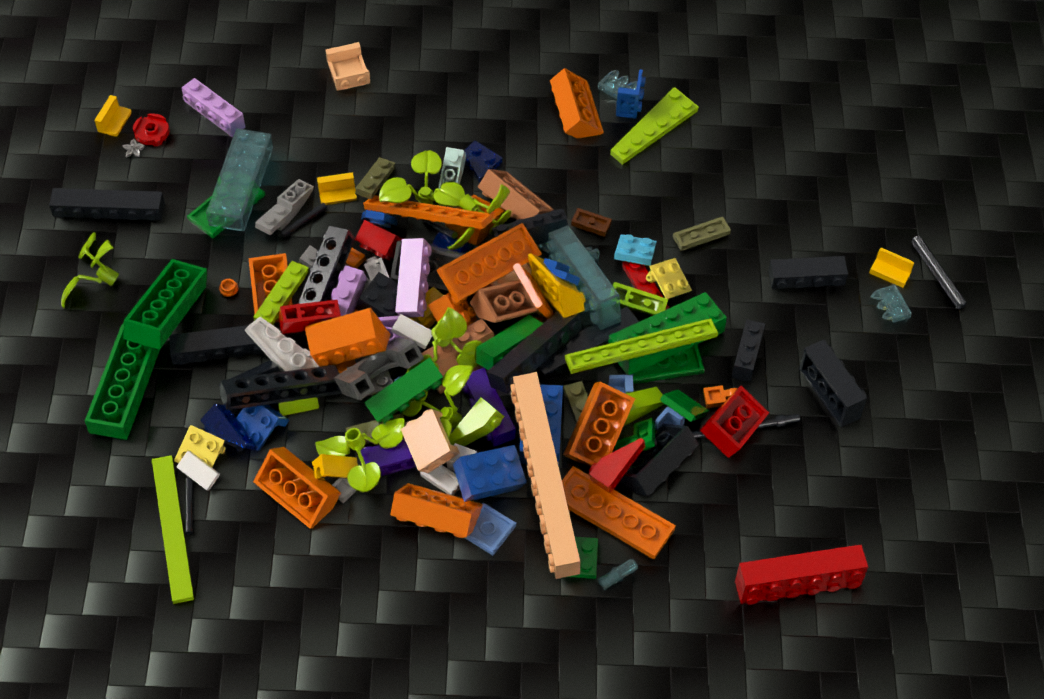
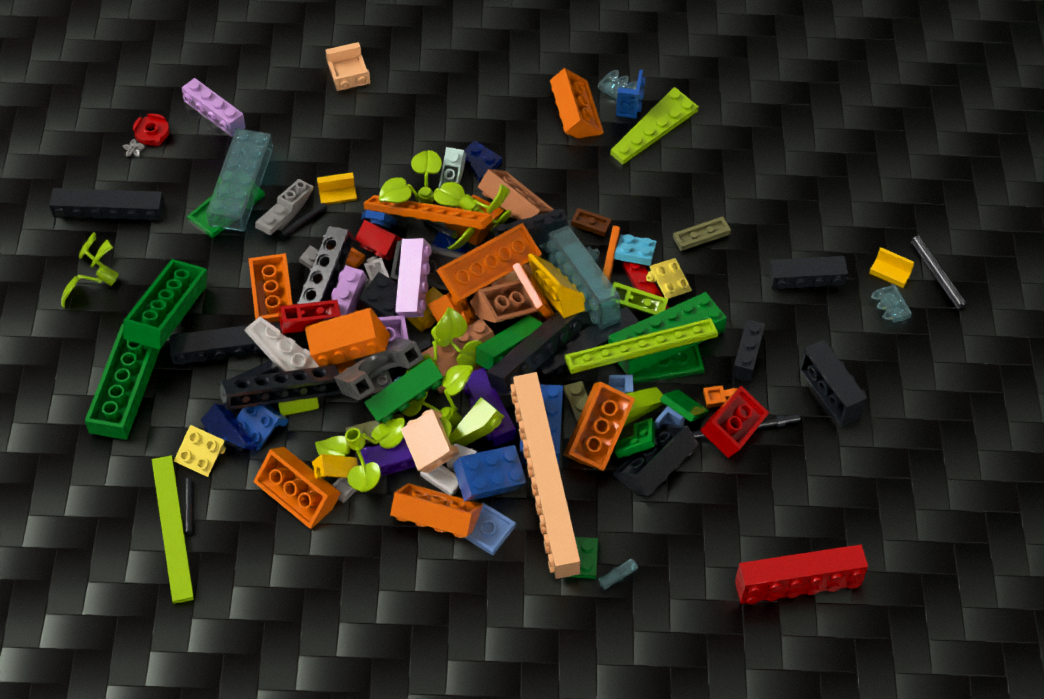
(112, 117): yellow panel -> none
(198, 470): white tile -> none
(228, 287): orange plate -> none
(282, 292): lime plate -> none
(375, 178): olive plate -> none
(412, 331): white tile -> none
(561, 271): blue slope -> none
(608, 267): none -> orange tile
(614, 466): red slope -> none
(616, 514): orange plate -> none

